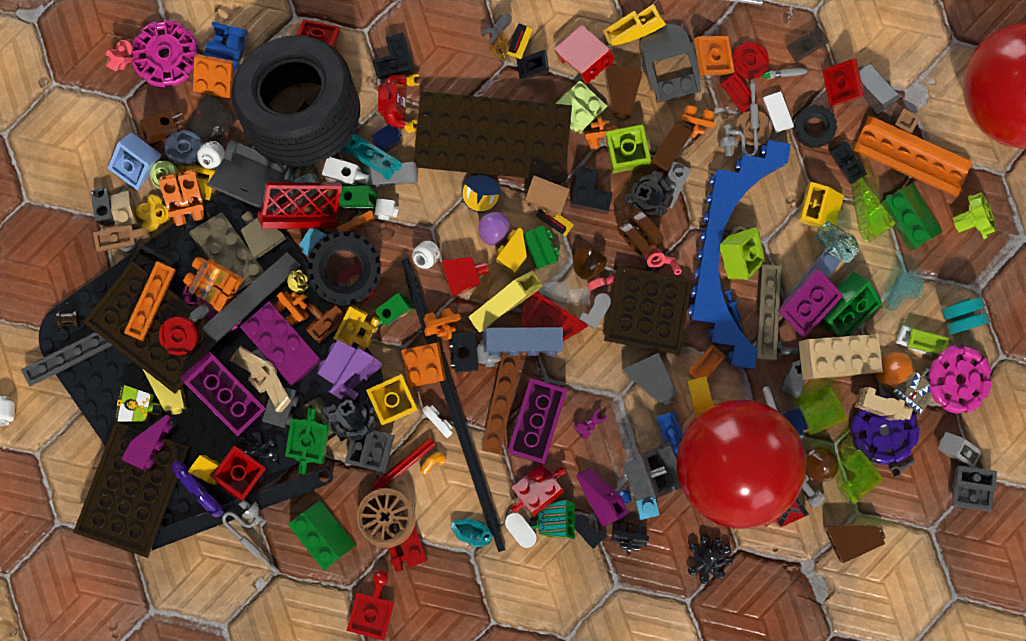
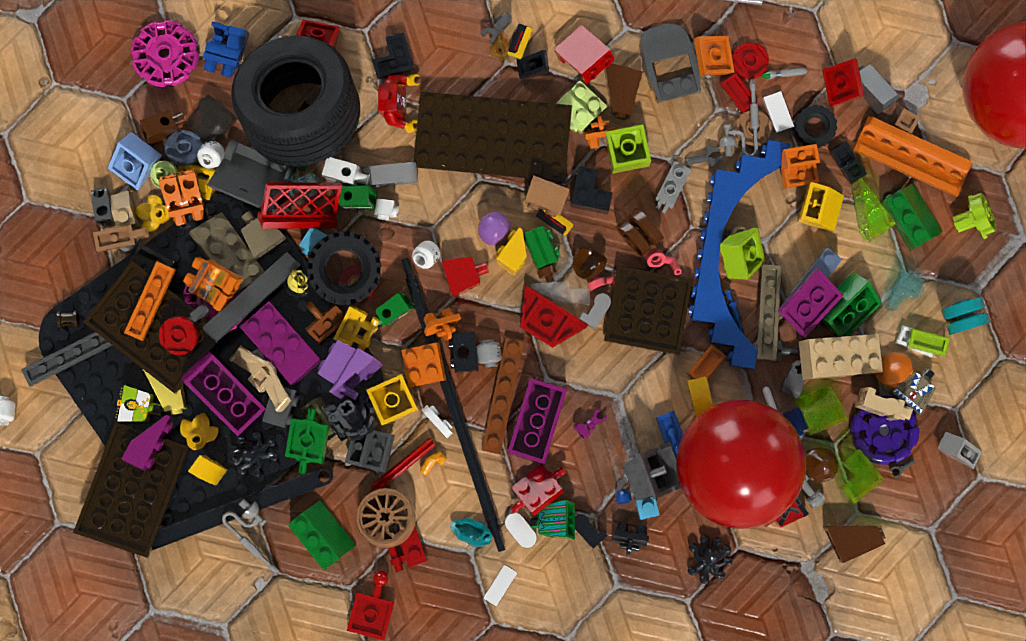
(120, 56): coral hips -> none
(194, 486): dark purple plate -> none
(198, 428): none -> yellow plate
(213, 76): orange plate -> none
(238, 473): red slope -> none
(294, 304): orange hips -> none
(357, 222): orange tile -> none
(372, 156): teal plate -> none
(387, 138): clear blue brick -> none
(480, 193): tile -> none
(500, 585): none -> white sticker
(505, 301): light yellow slope -> none
(523, 340): sand blue brick -> none
(547, 273): none -> reddish brown tile
(603, 499): magenta slope -> none
(634, 26): yellow slope -> none
(650, 195): black piece -> none
(652, 379): dark grey slope -> none
(672, 145): reddish brown slope -> none
(689, 116): orange hips -> none
(705, 157): none -> dark grey bar
(799, 166): none -> orange slope
(807, 44): clear smoke plate -> none
(844, 244): clear light blue torso -> none
(970, 382): dark pink plate -> none
(973, 488): dark grey brick -> none

